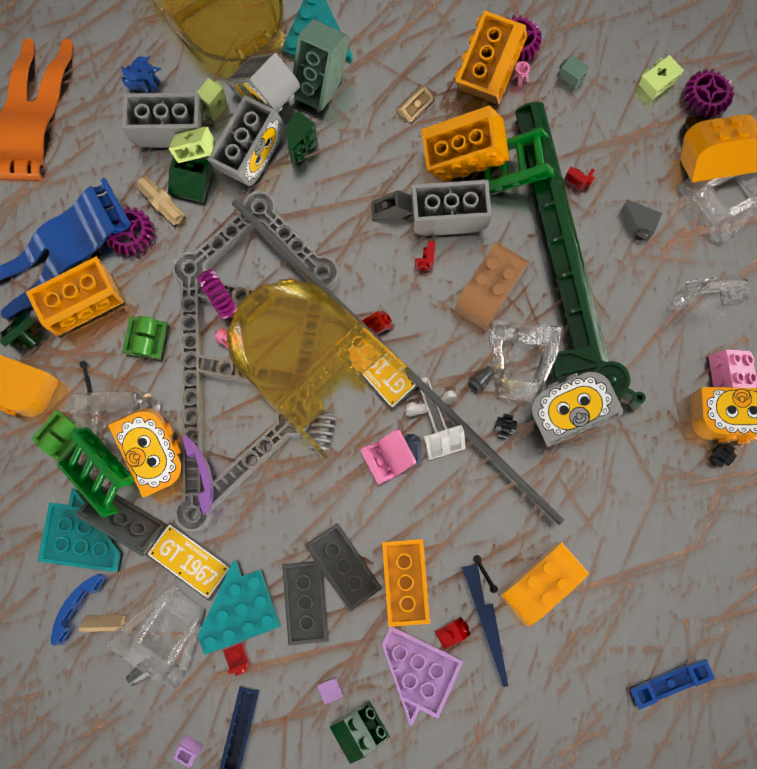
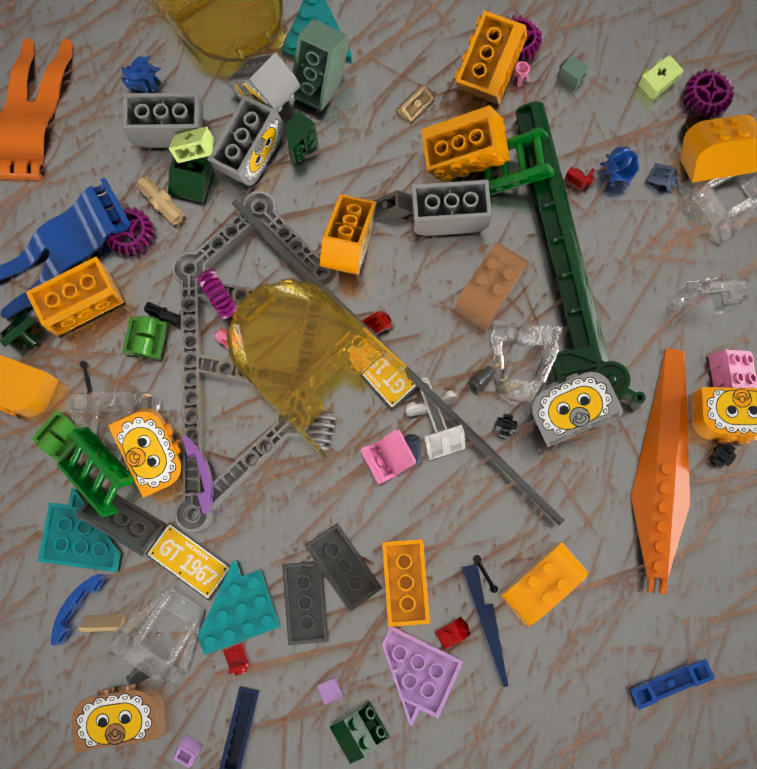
(118, 718): none -> brick
(162, 313): none -> black axle
(212, 99): yellowish green brick -> none
(348, 234): none -> light orange brick
(428, 253): red bracket -> none
(621, 165): none -> blue hair
(641, 219): dark grey slope -> none
(662, 475): none -> orange hinge
(664, 175): none -> sand blue bracket

